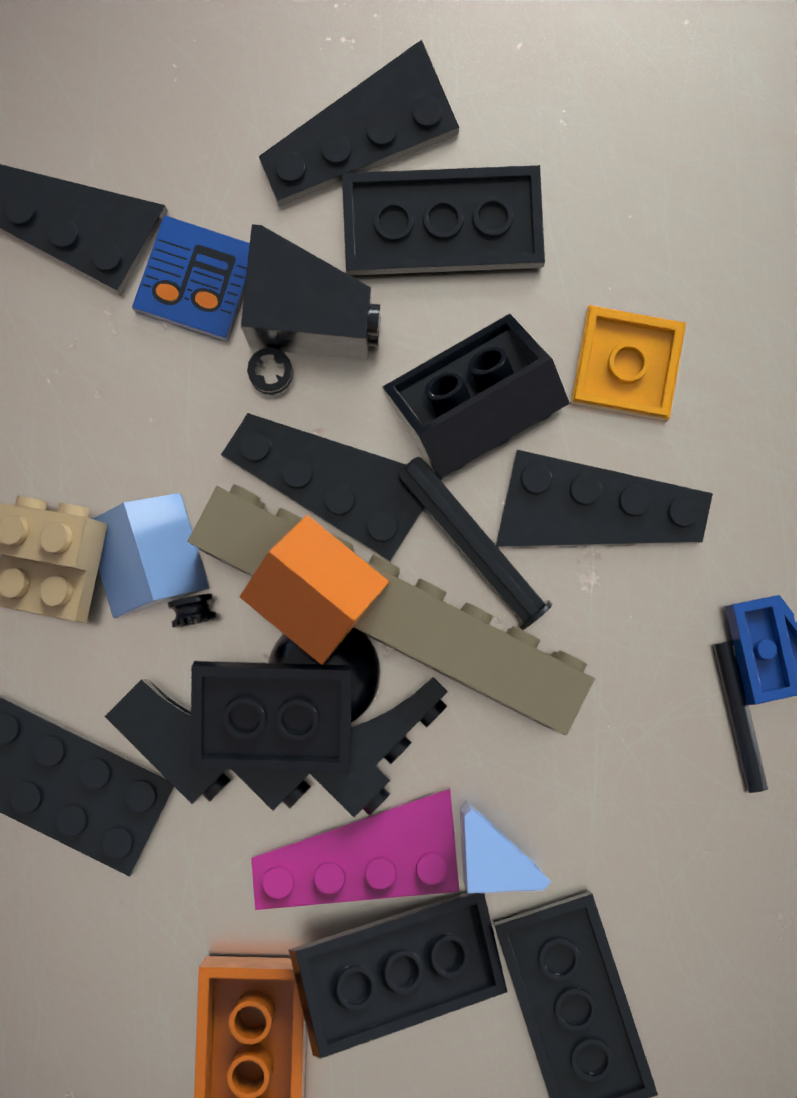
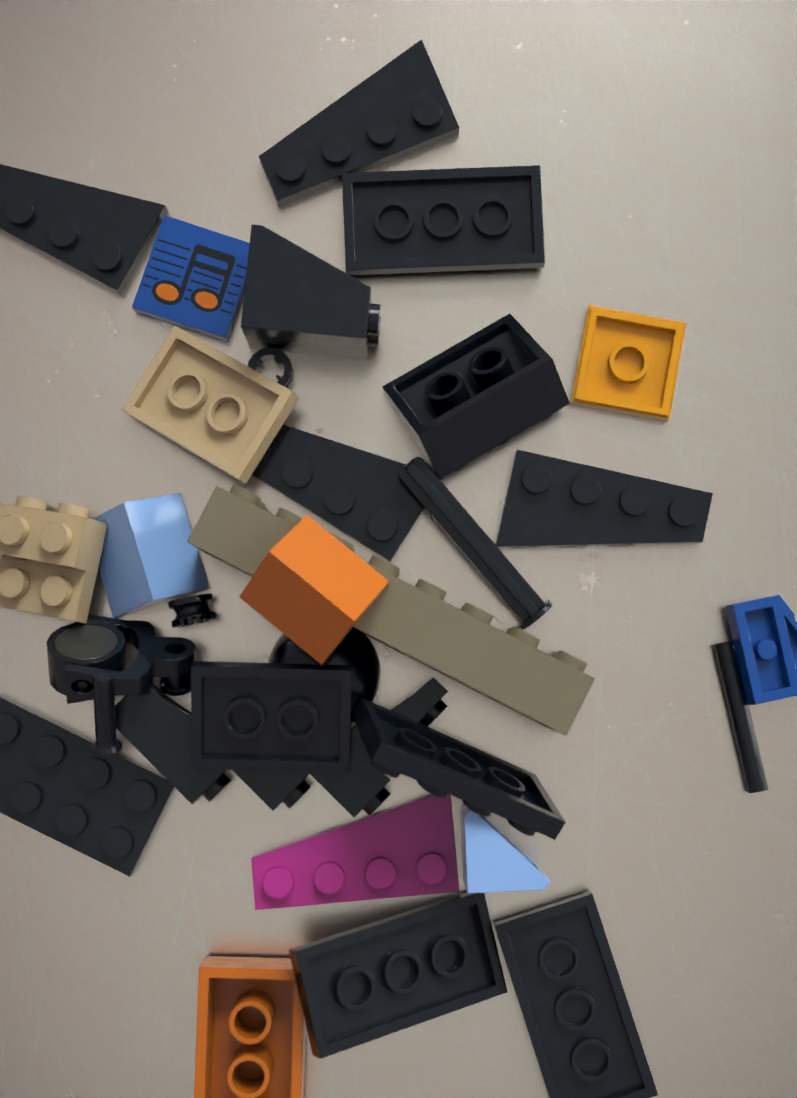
(91, 665): none -> black piece
(210, 404): none -> tan plate
(456, 769): none -> black plate

